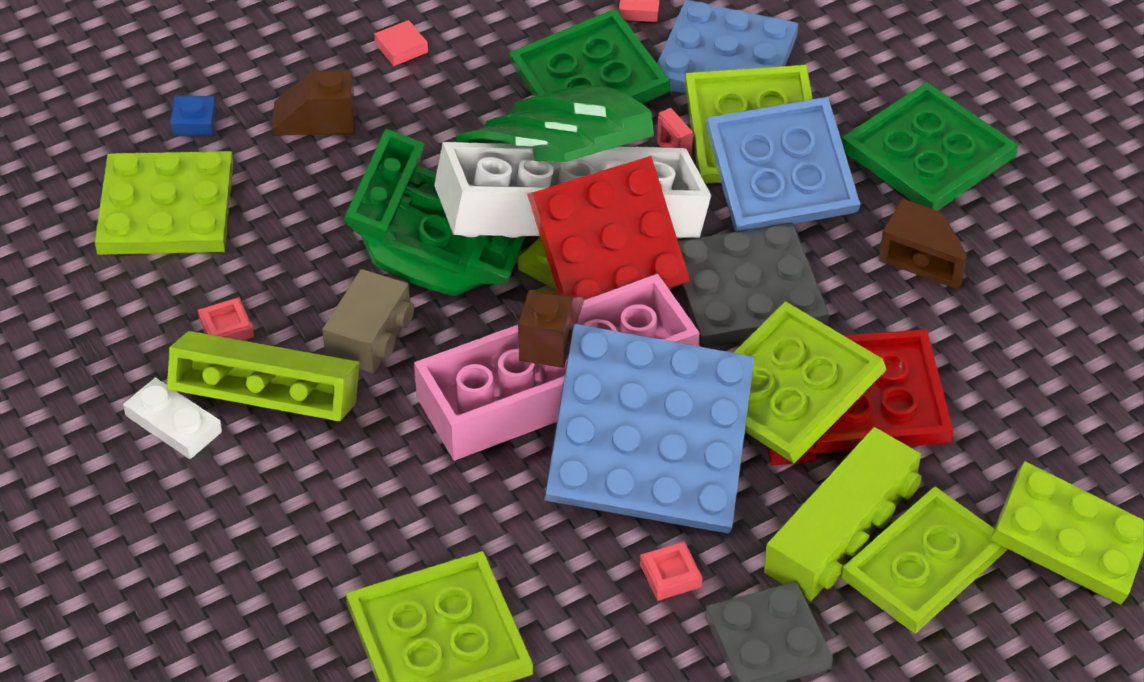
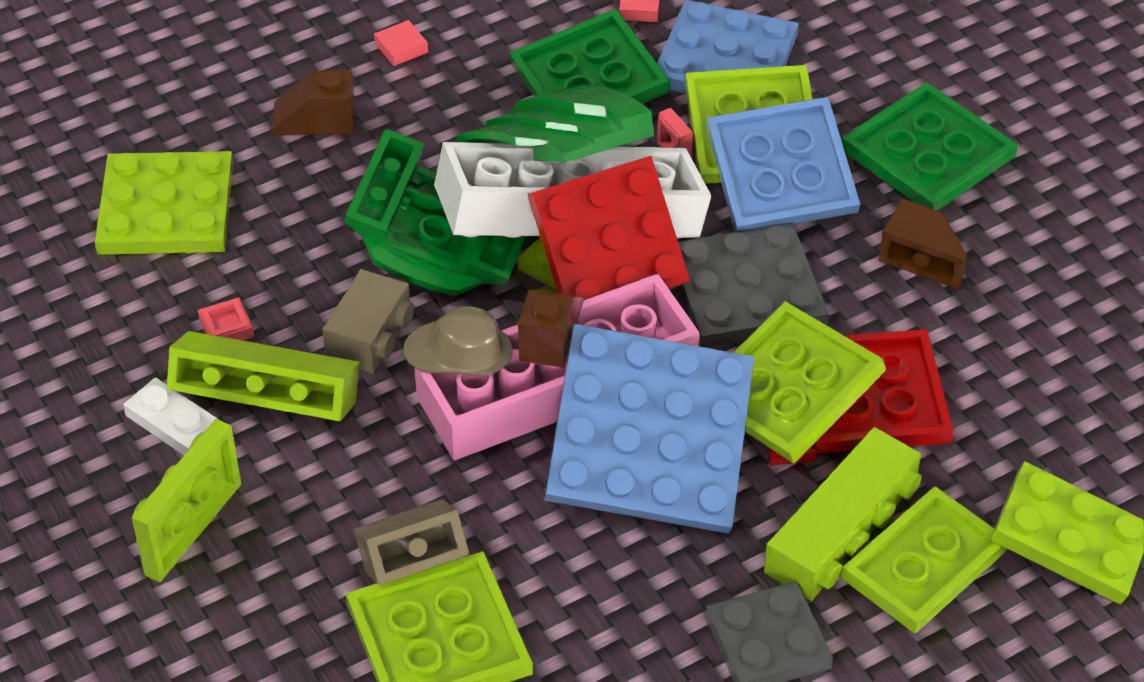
(186, 500): none -> lime plate
(193, 115): blue plate -> none
(411, 541): none -> dark tan brick
(459, 343): none -> dark tan piece
(671, 571): coral tile -> none

